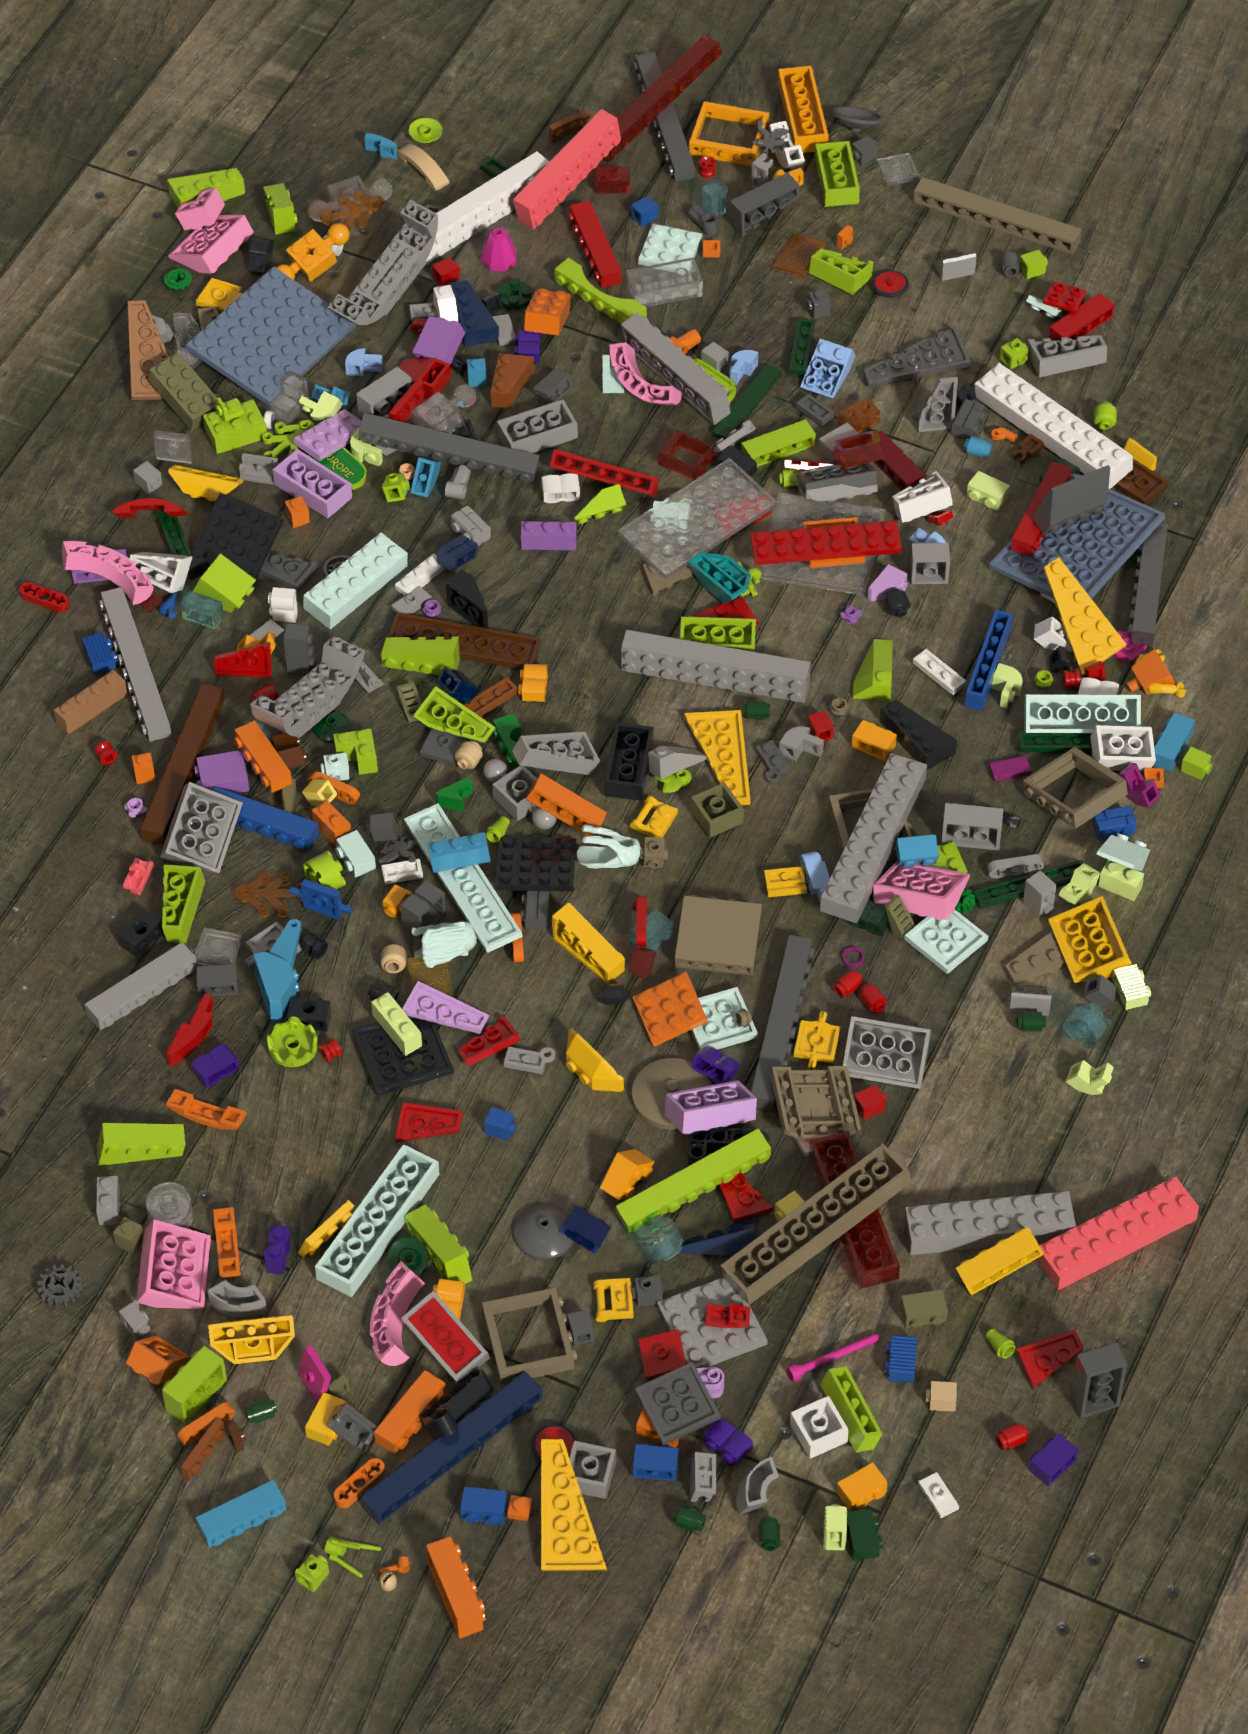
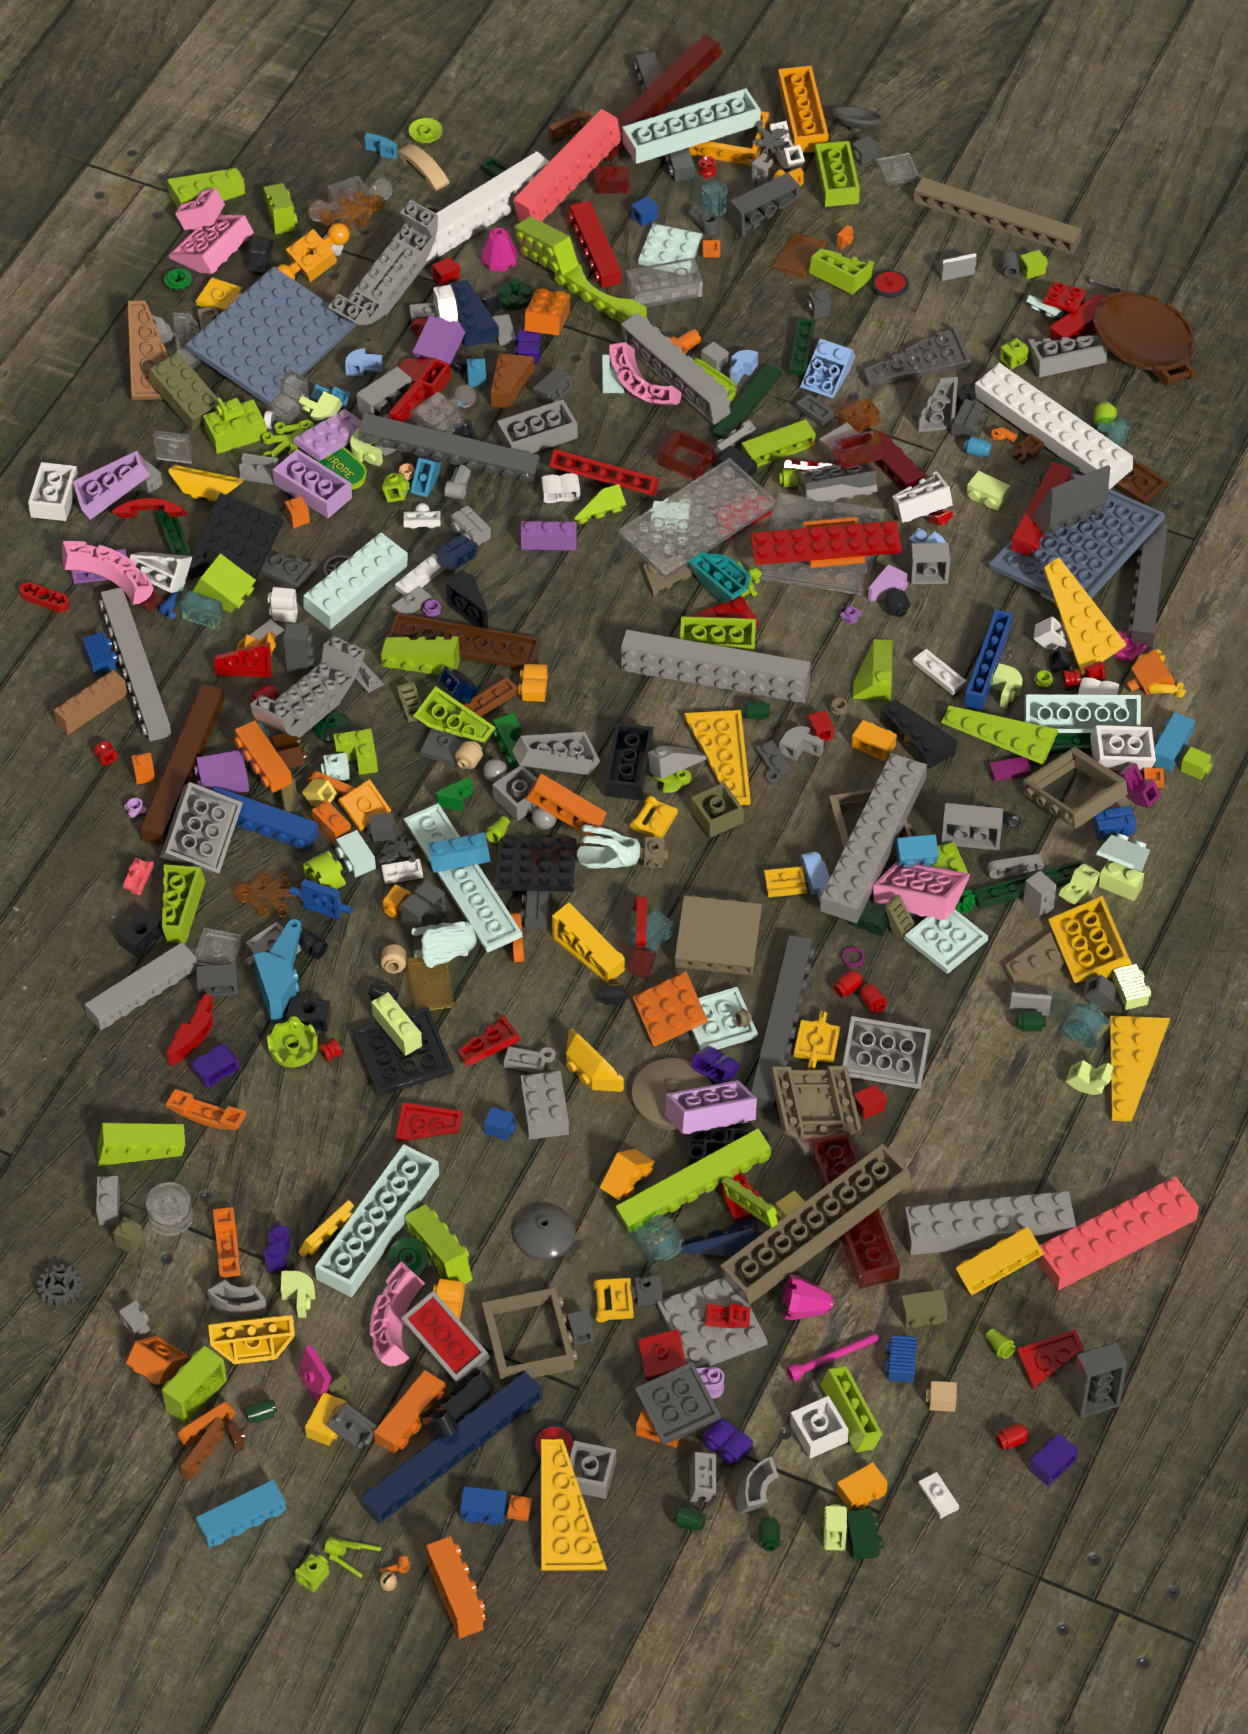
(53, 491): none -> white brick
(110, 483): none -> lavender wedge
(173, 1267): bright pink slope -> none
(299, 1287): none -> yellowish green brick
(361, 1473): orange beam -> none
(362, 803): none -> light orange tile
(422, 517): none -> white plate
(443, 1009): lavender wing -> none
(544, 1105): none -> light grey brick
(546, 245): none -> lime brick
(585, 1229): clear blue brick -> none
(655, 1462): blue brick -> none
(691, 125): none -> light aqua brick
(750, 1202): none -> lime plate
(804, 1299): none -> dark pink cone
(1015, 736): none -> lime wing
(1117, 431): none -> clear light blue brick
(1118, 288): none -> flat silver hinge
(1132, 1054): none -> yellow wing
(1141, 454): yellow slope -> none
(1146, 334): none -> reddish brown dish

